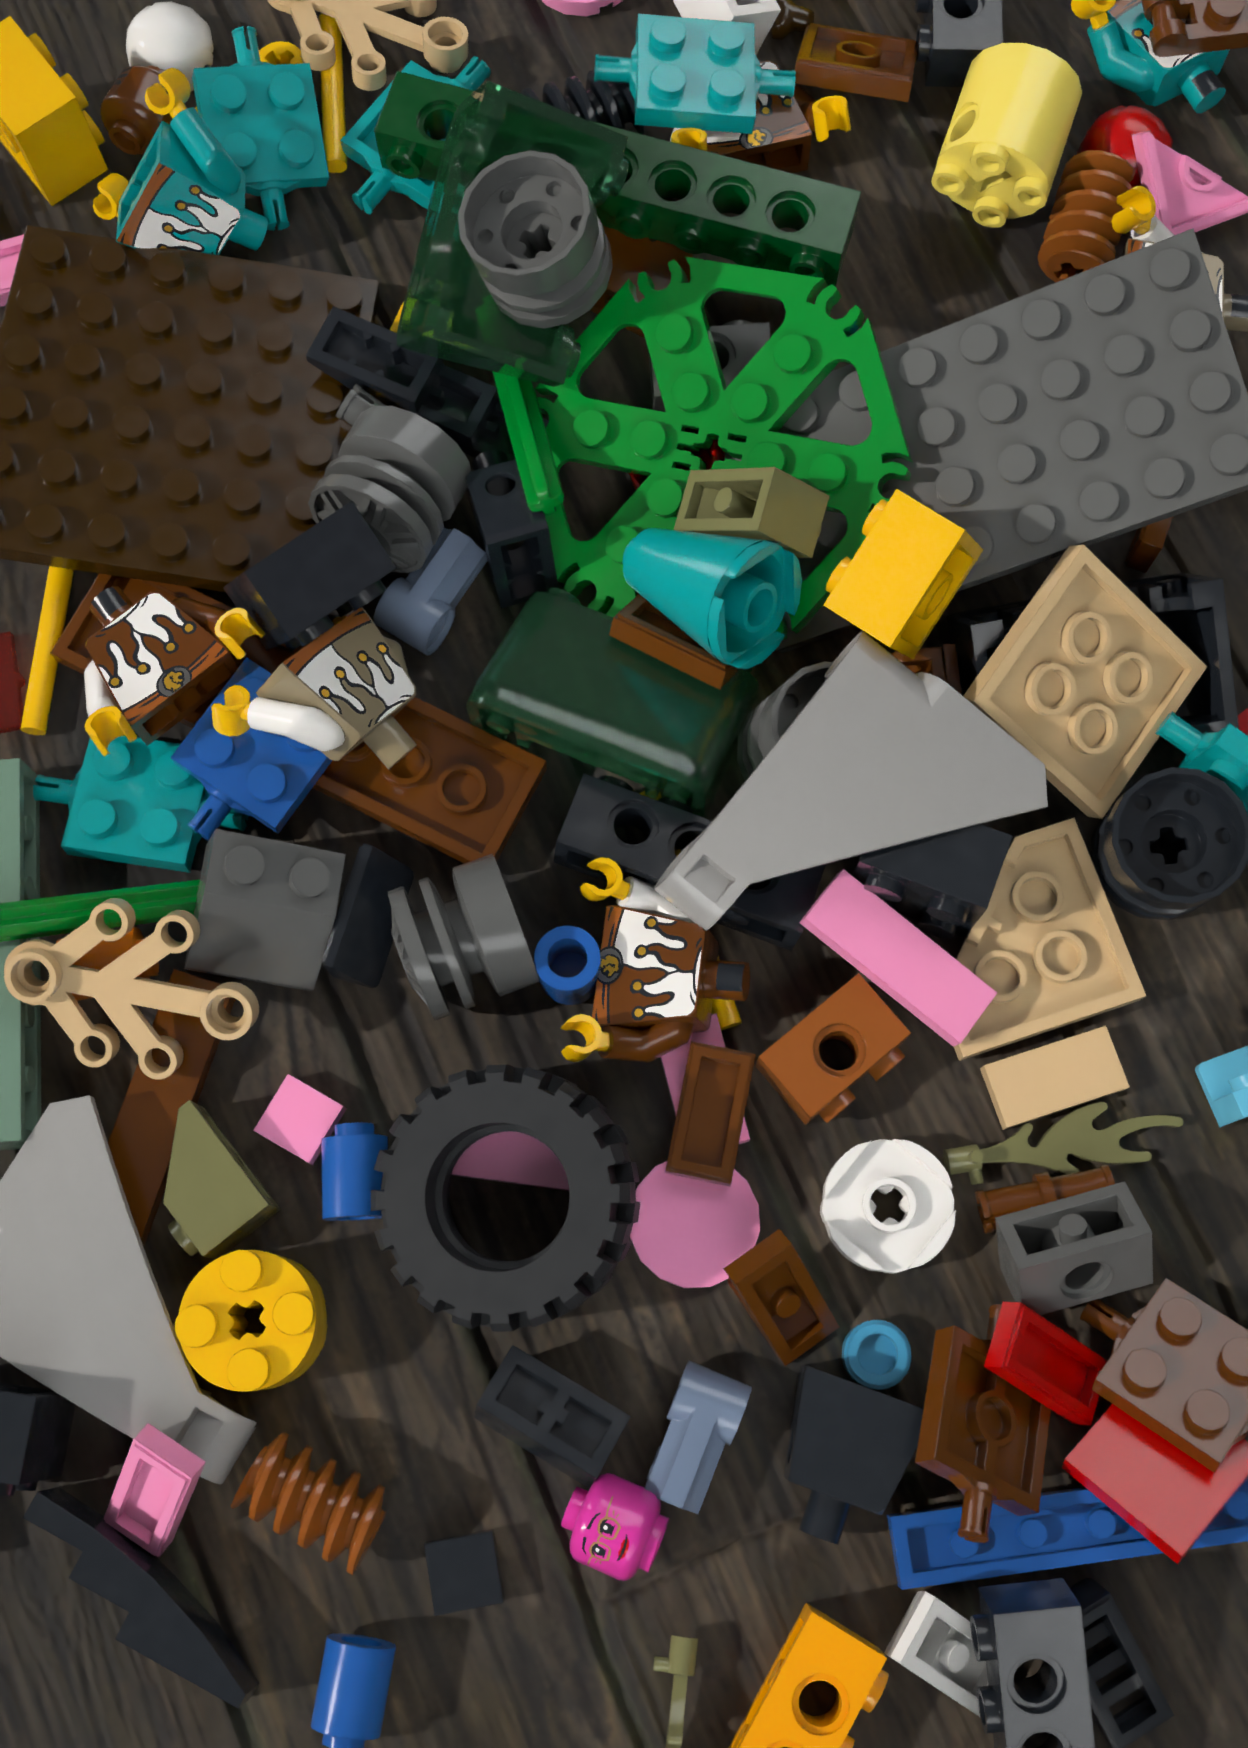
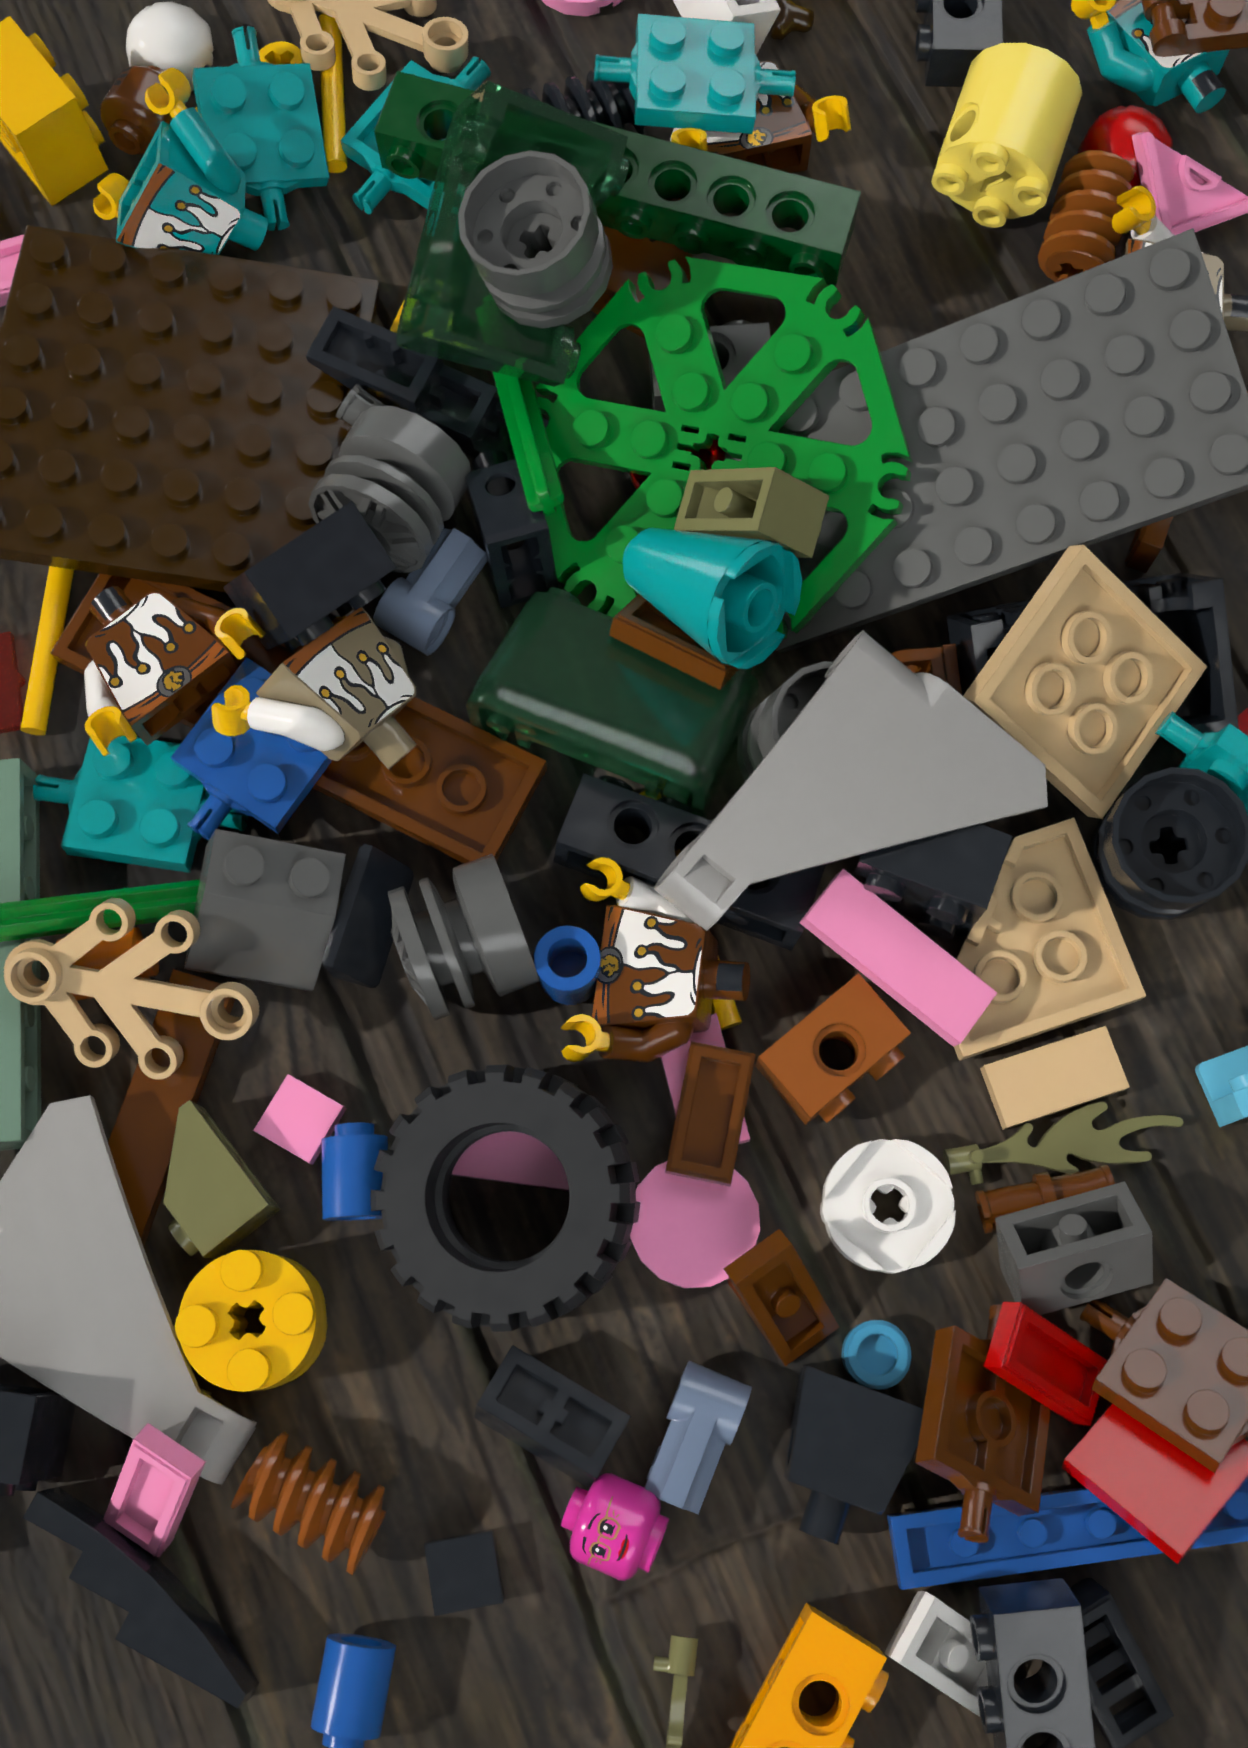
(856, 62): reddish brown tile -> none
(902, 573): yellow brick -> none

